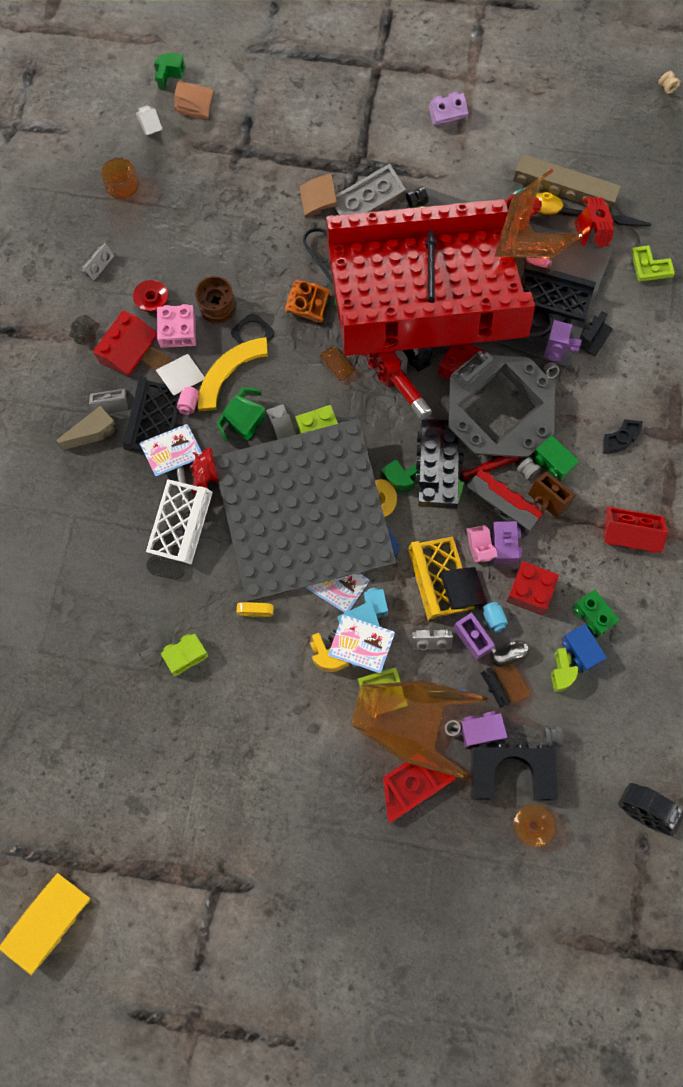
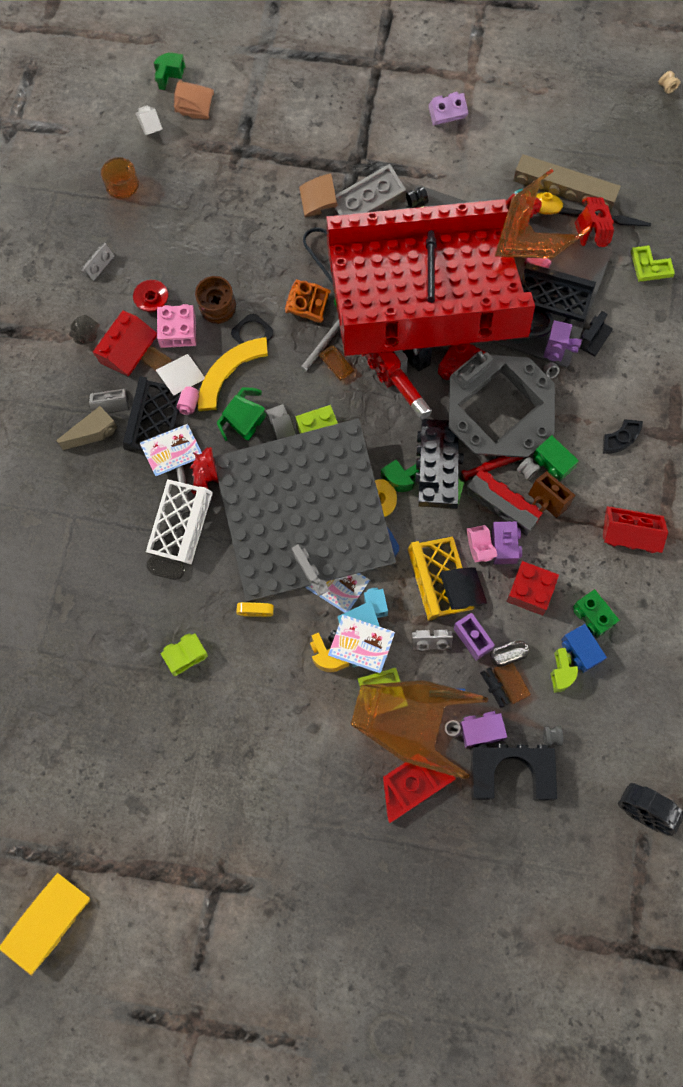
(309, 570): none -> light grey hinge
(325, 341): none -> light grey bar
(495, 617): medium azure brick -> none
(545, 825): clear orange dish -> none

